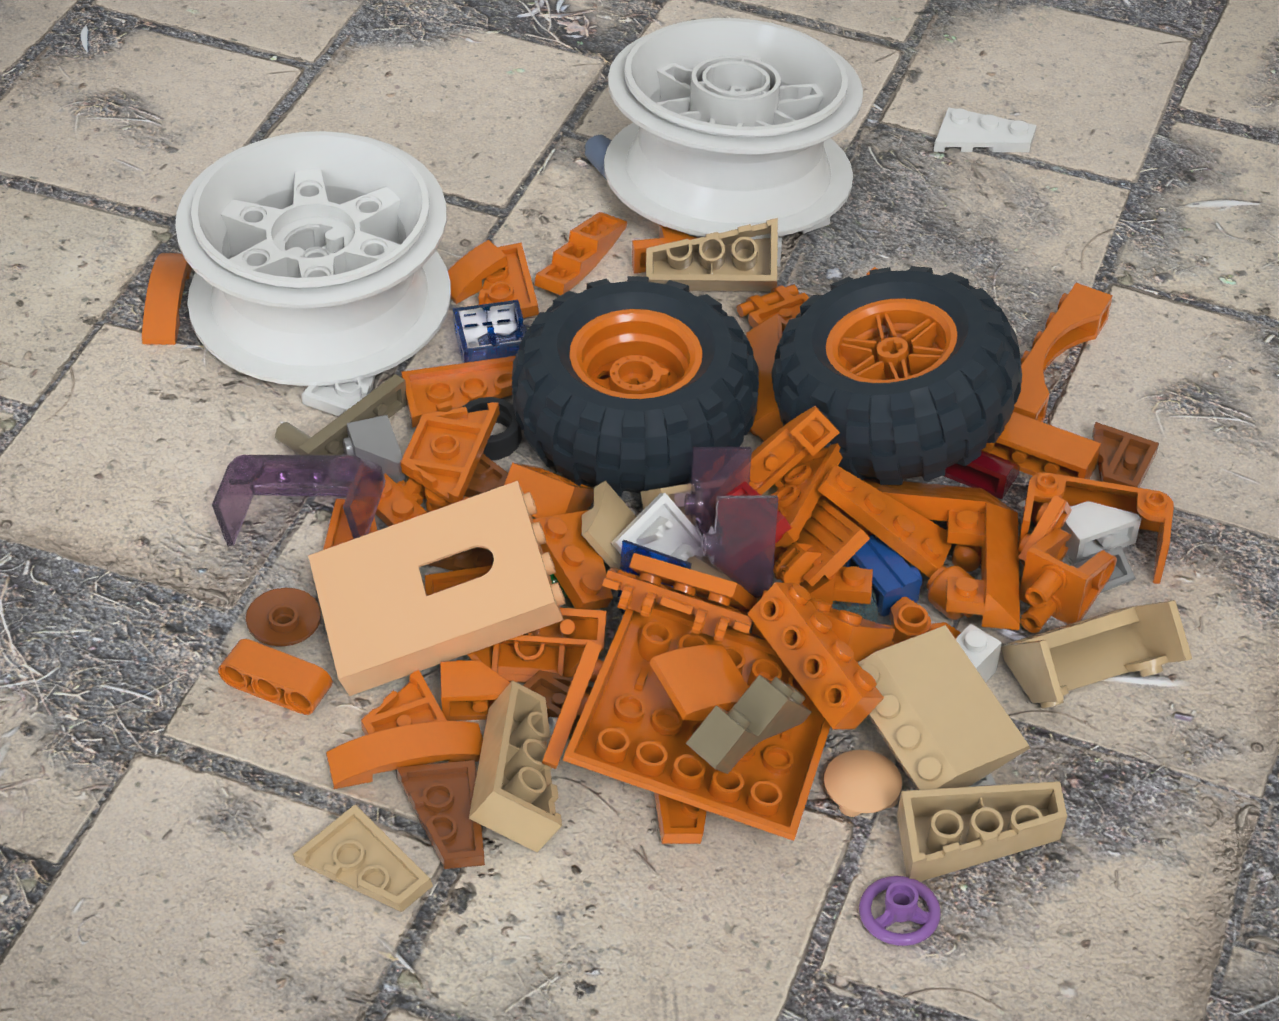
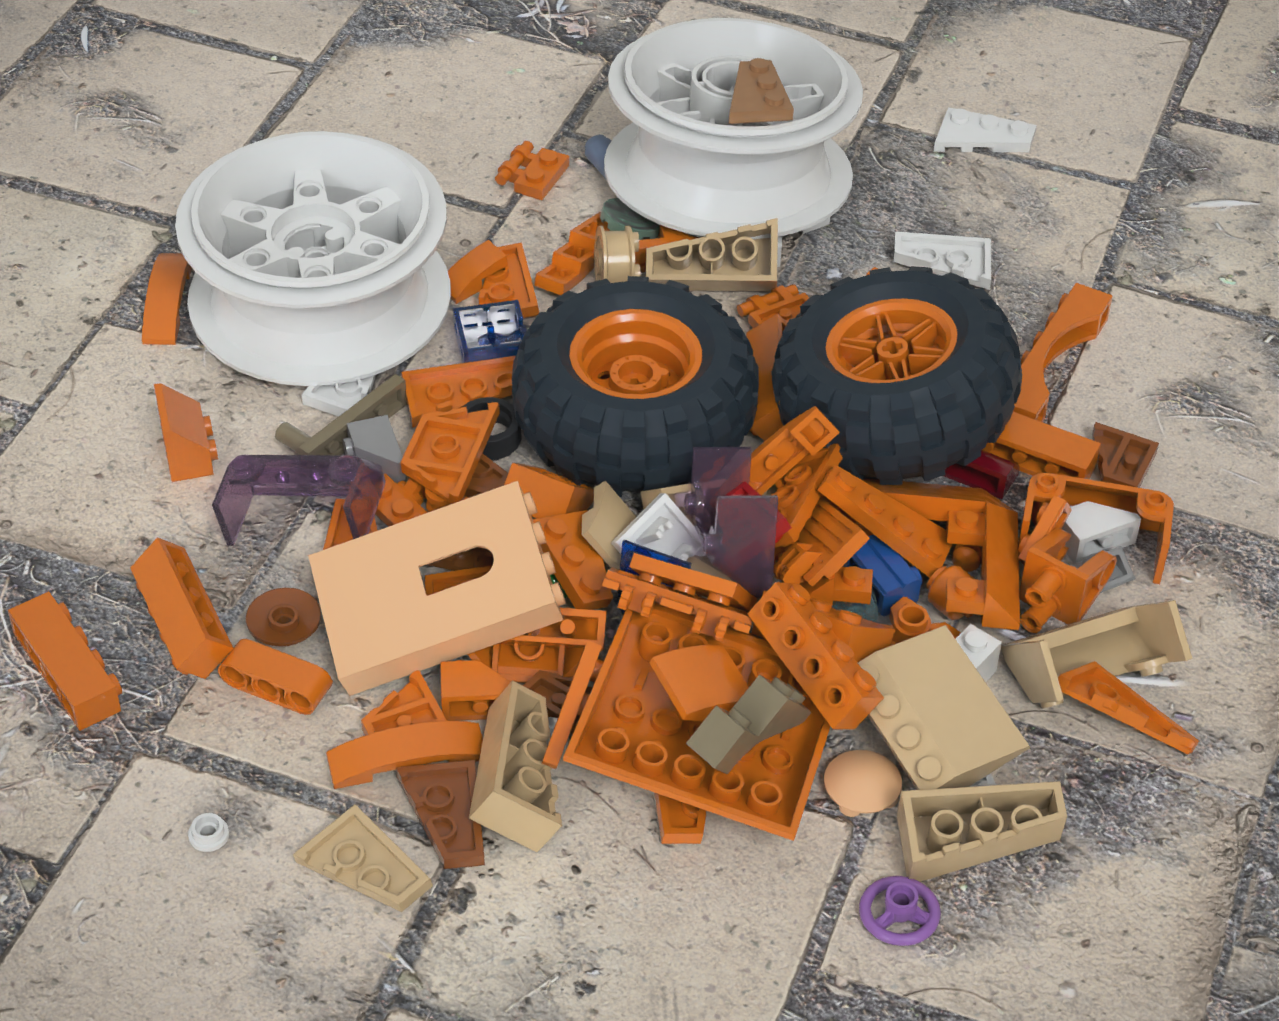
(65, 660): none -> orange brick
(181, 608): none -> orange brick
(185, 435): none -> orange slope
(208, 824): none -> white plate
(540, 172): none -> orange plate
(615, 254): none -> tan wheel
(620, 215): none -> sand green tile
(759, 94): none -> medium nougat wing
(946, 254): none -> white wing
(1111, 696): none -> orange wing

